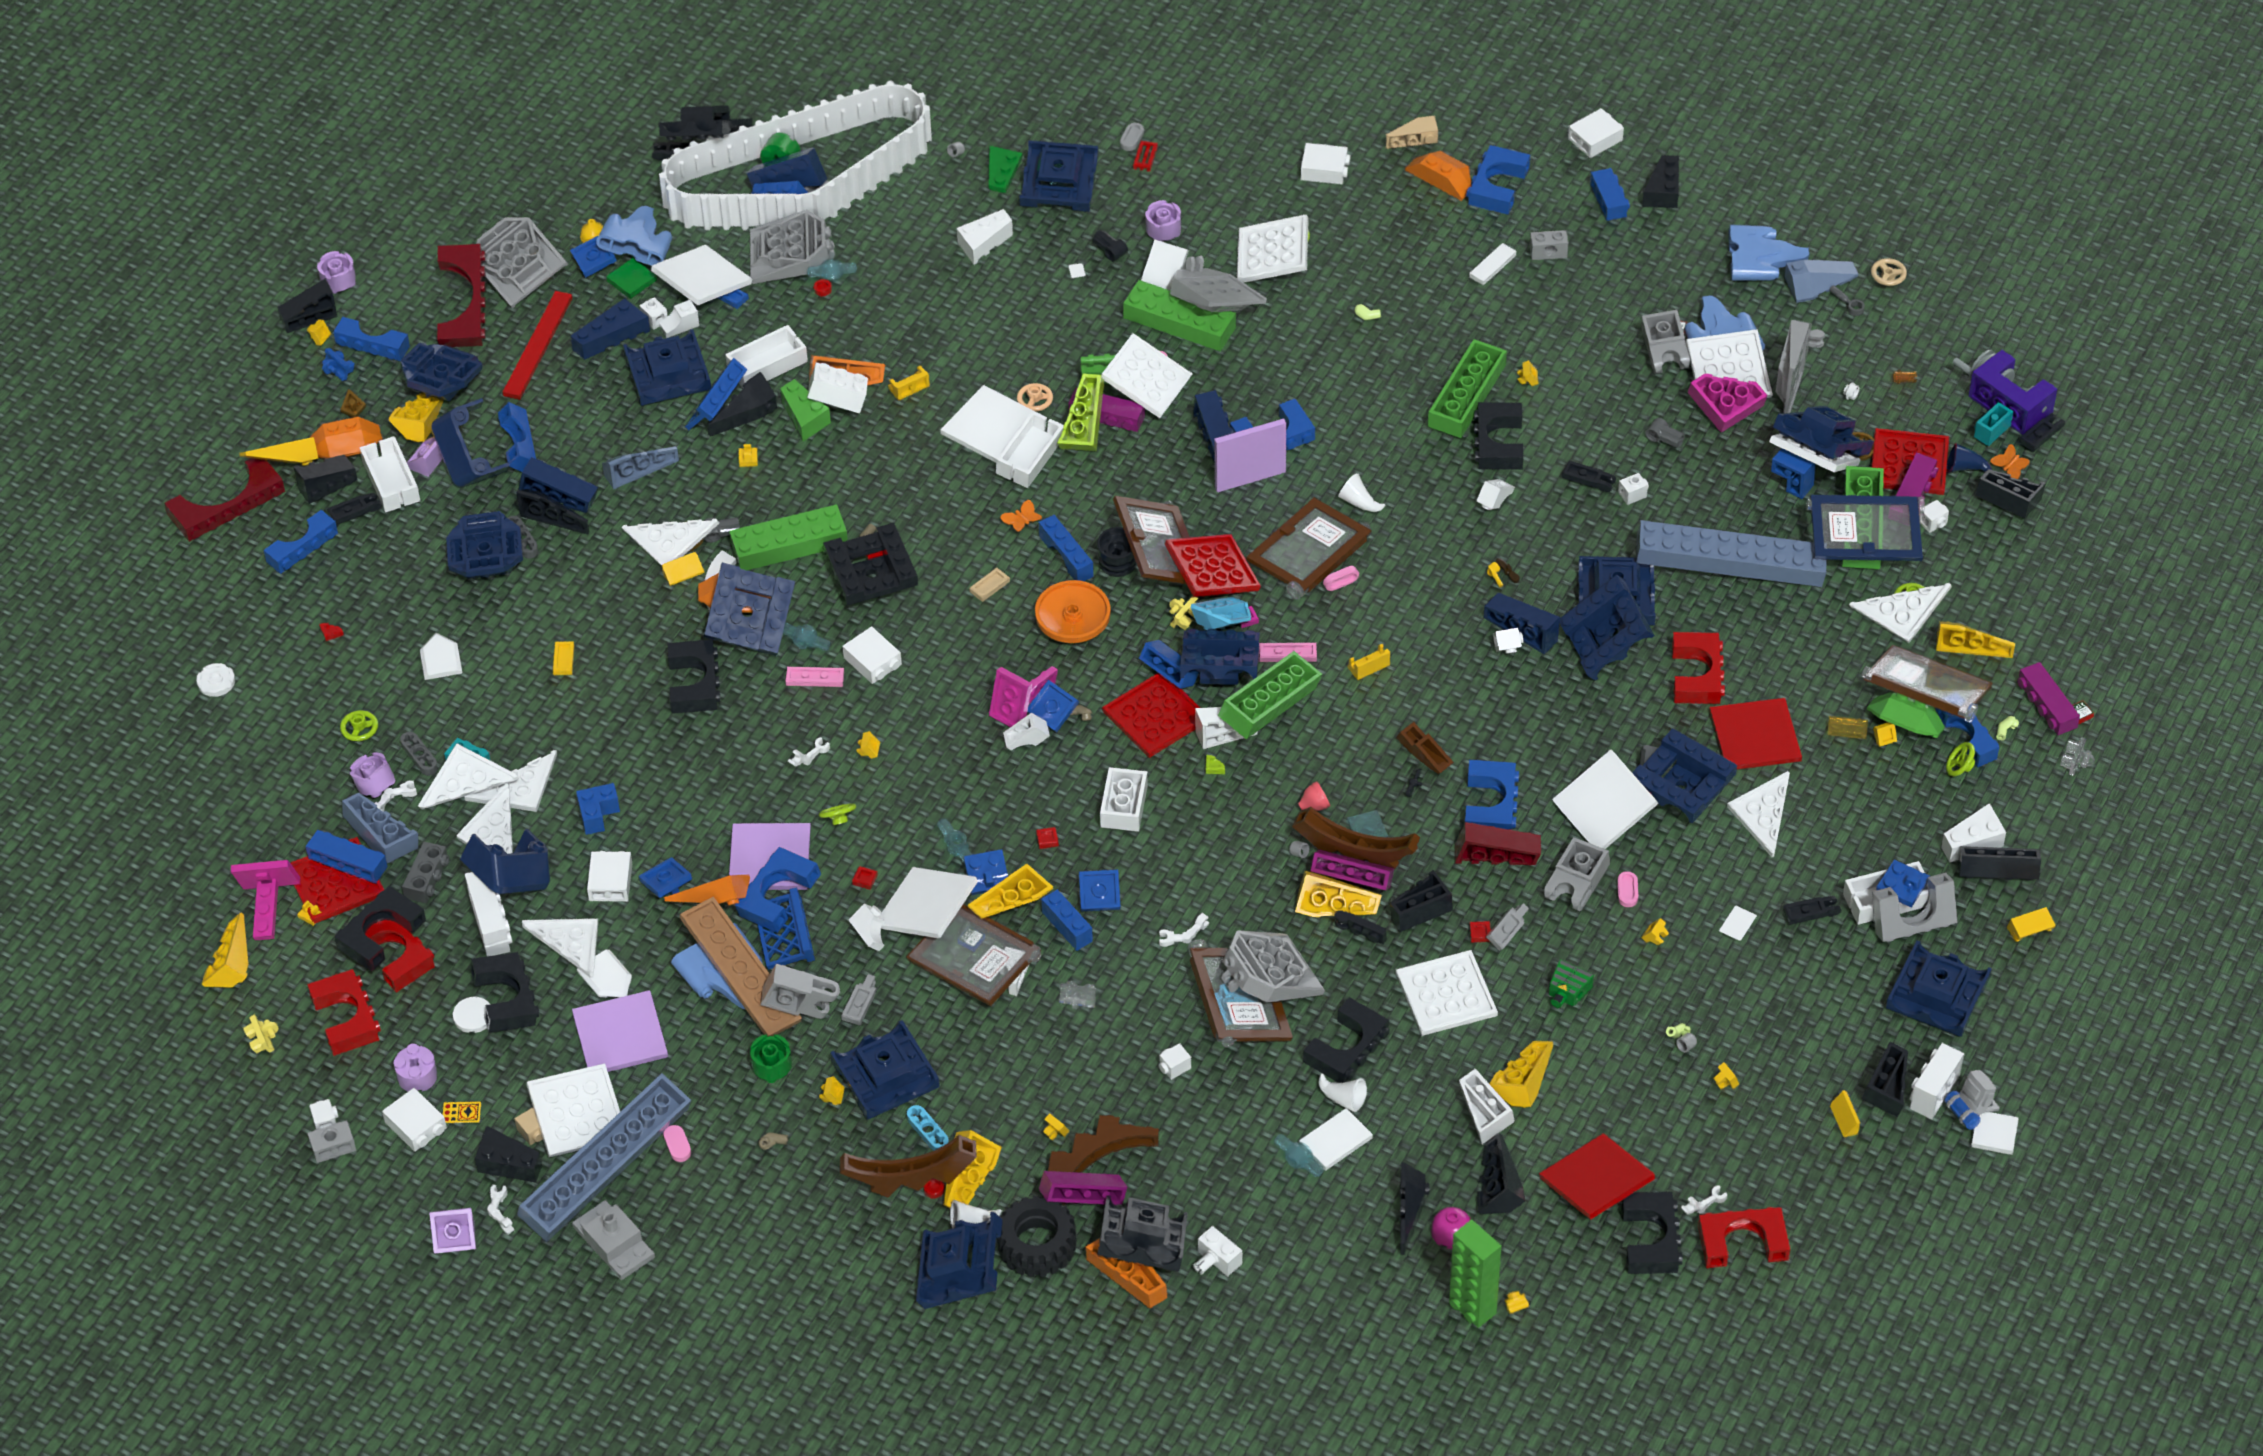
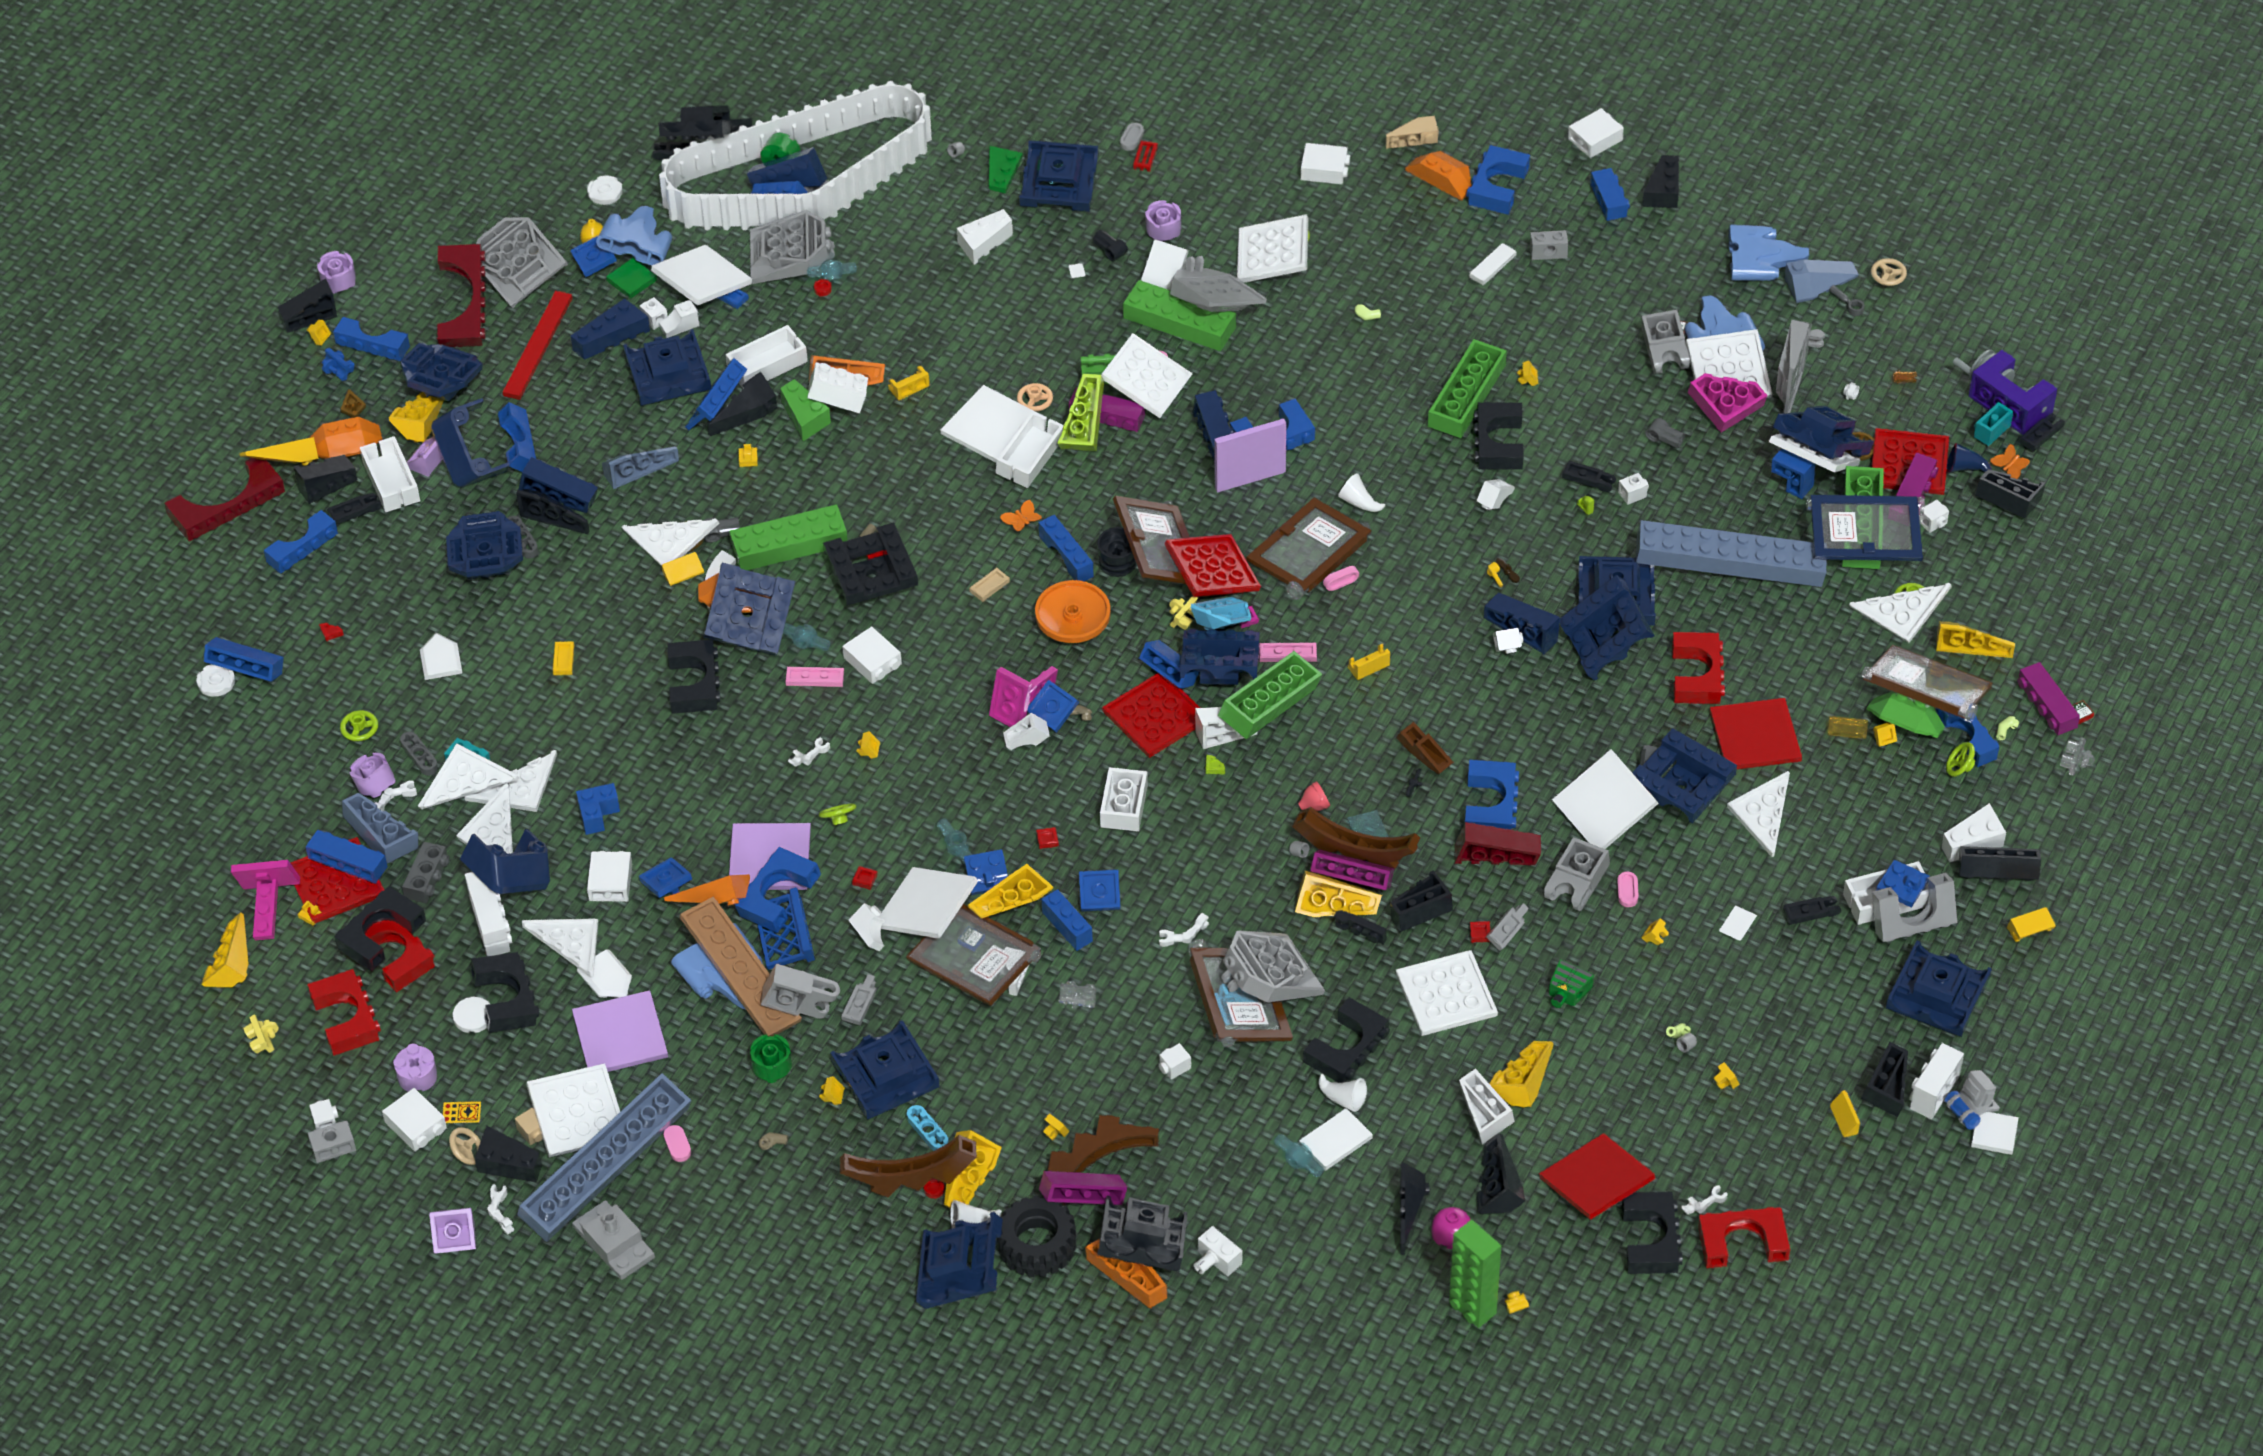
(243, 659): none -> blue brick
(462, 1149): none -> tan piece
(604, 190): none -> white tile
(1586, 504): none -> lime tile

